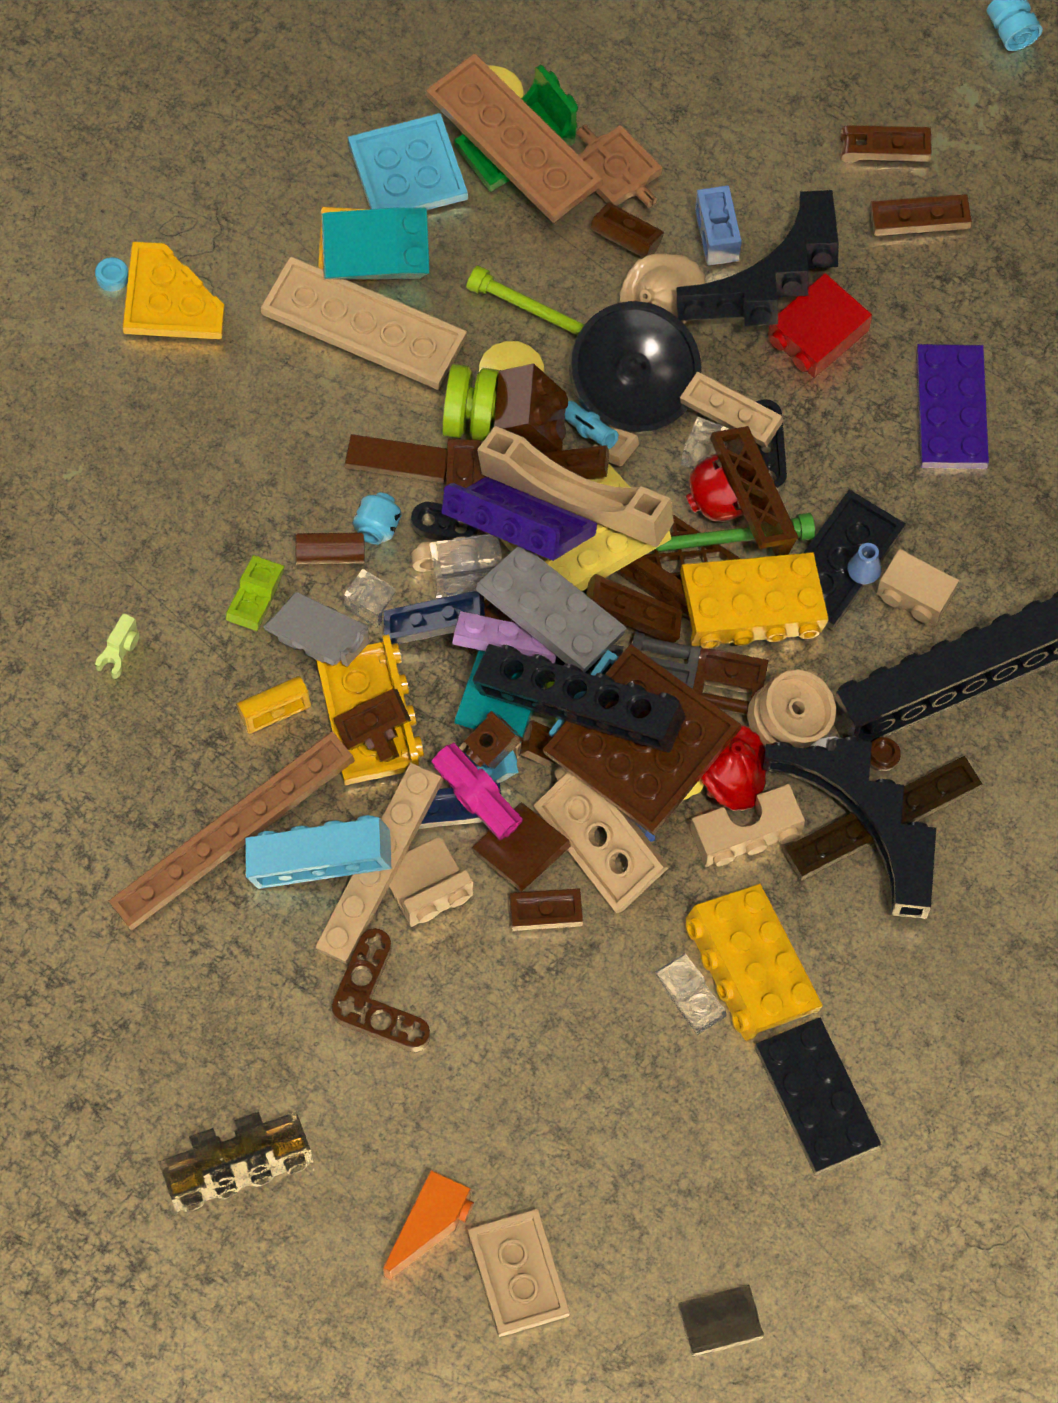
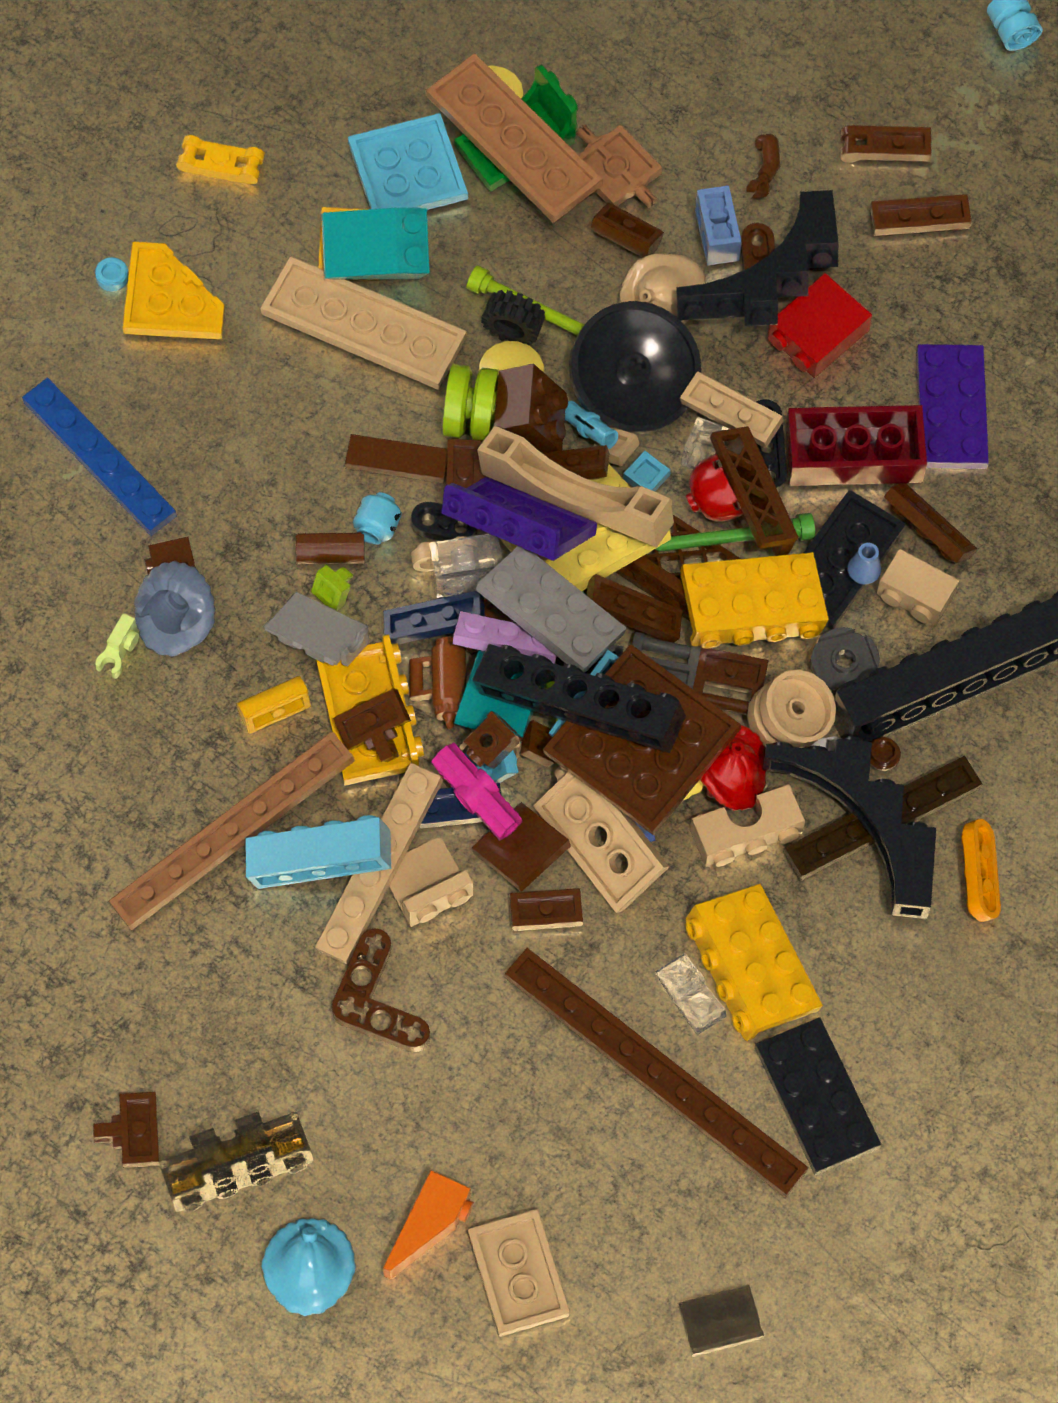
(99, 457): none -> blue plate
(133, 1130): none -> reddish brown hinge
(169, 551): none -> reddish brown brick
(174, 608): none -> sand blue piece
(220, 160): none -> yellow plate
(255, 593): lime slope -> none
(308, 1266): none -> medium azure piece
(332, 586): none -> lime tile
(368, 598): clear panel -> none
(448, 679): none -> dark orange piece
(513, 317): none -> black tyre
(646, 472): none -> medium azure plate
(656, 1072): none -> reddish brown plate
(753, 254): none -> reddish brown plate
(769, 146): none -> reddish brown arm
(848, 643): none -> dark grey plate
(855, 445): none -> dark red brick
(930, 523): none -> reddish brown plate
(981, 870): none -> light orange plate

